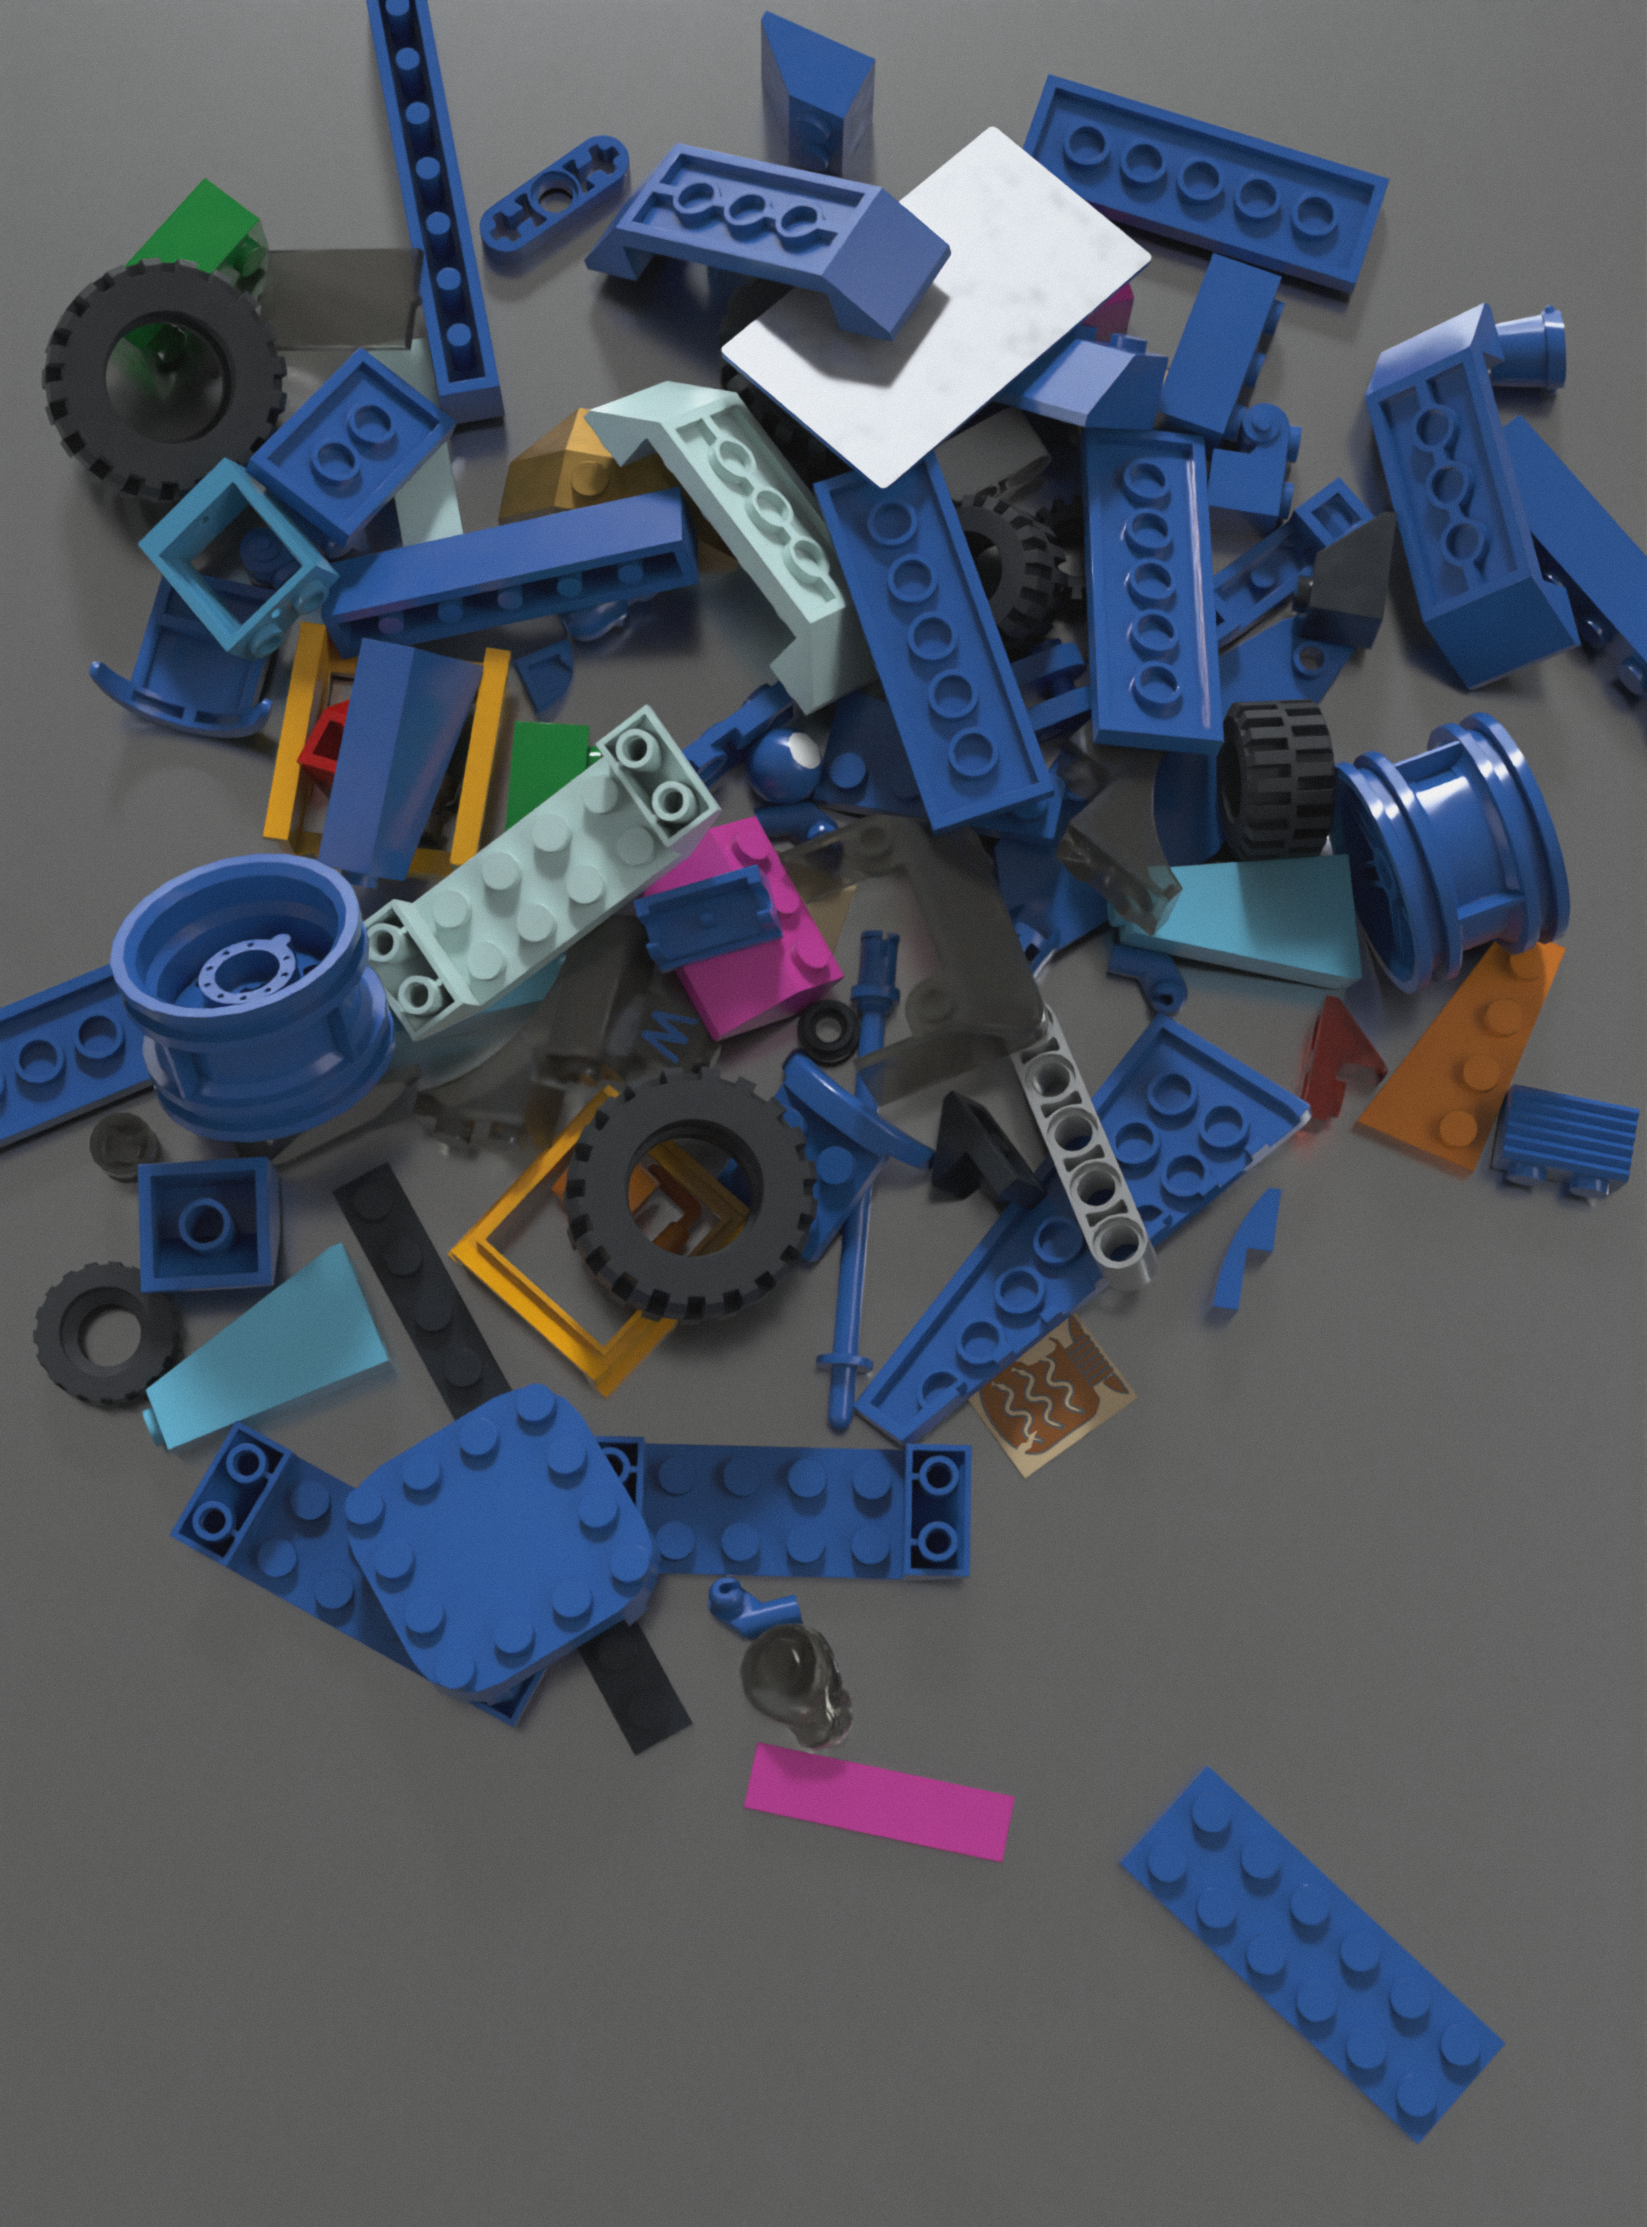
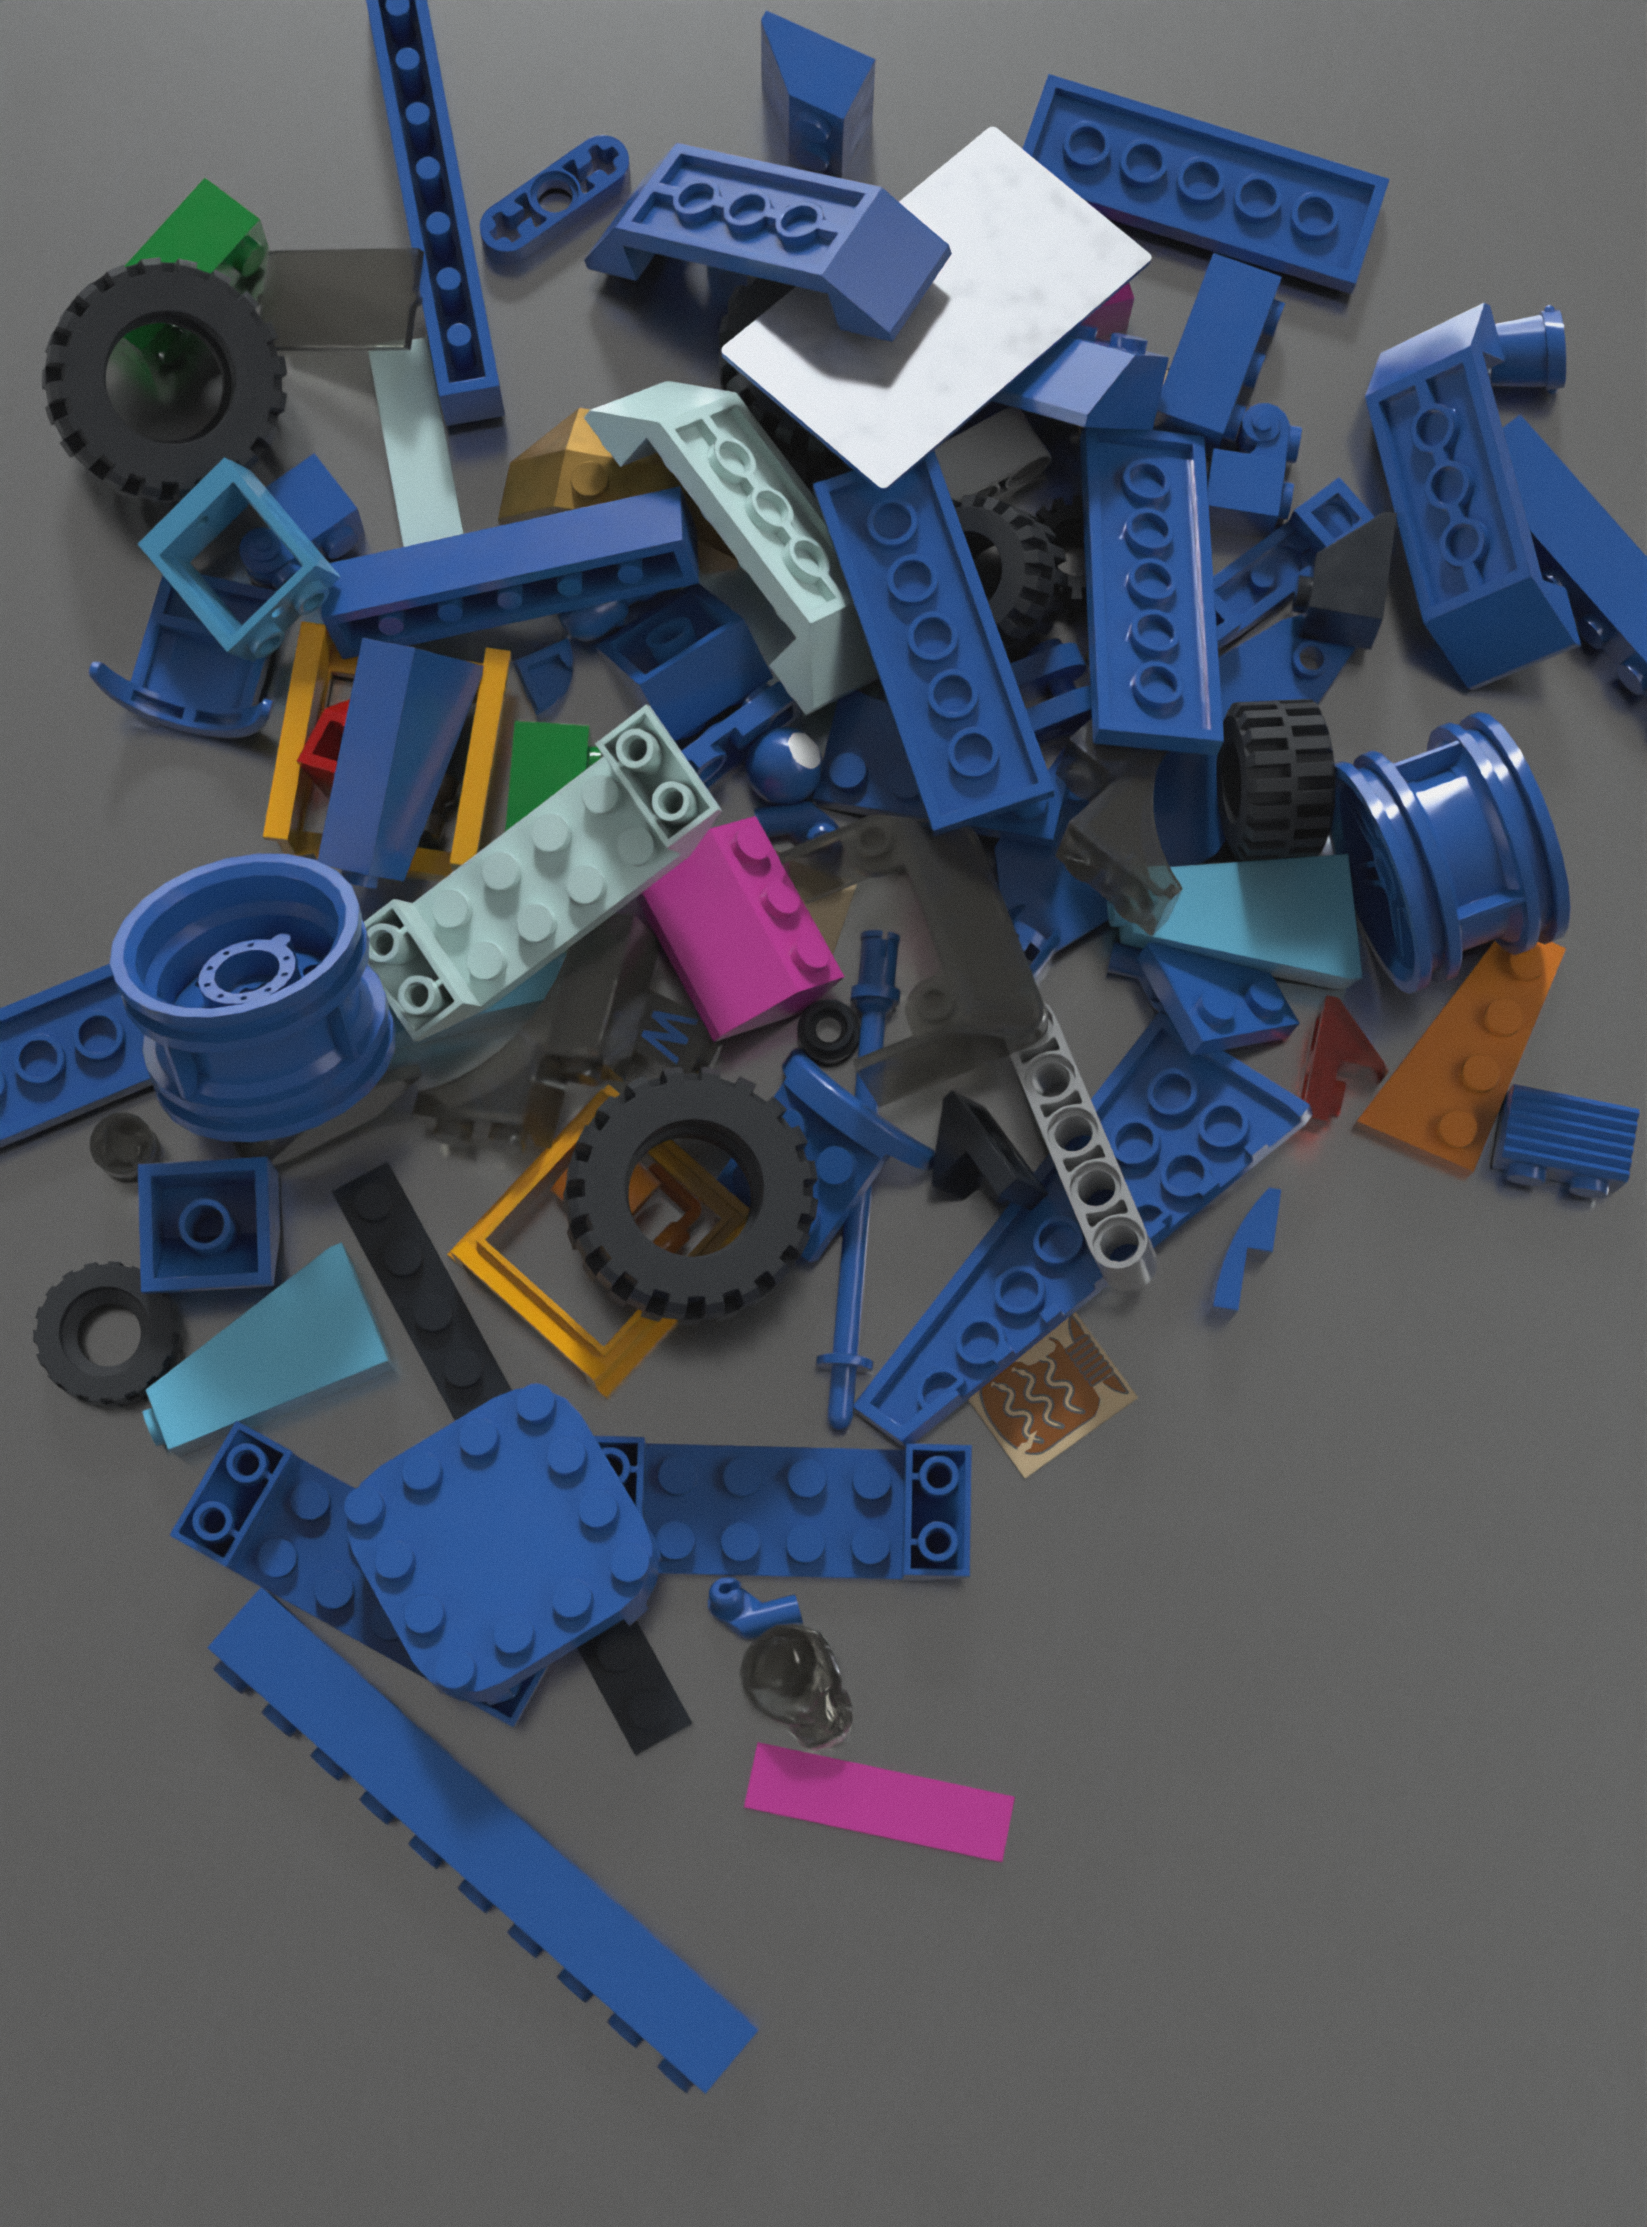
(351, 447): blue plate -> none
(484, 1840): none -> blue brick
(686, 660): none -> blue slope
(709, 918): blue hinge -> none
(1216, 1001): none -> blue wing
(1312, 1954): blue plate -> none

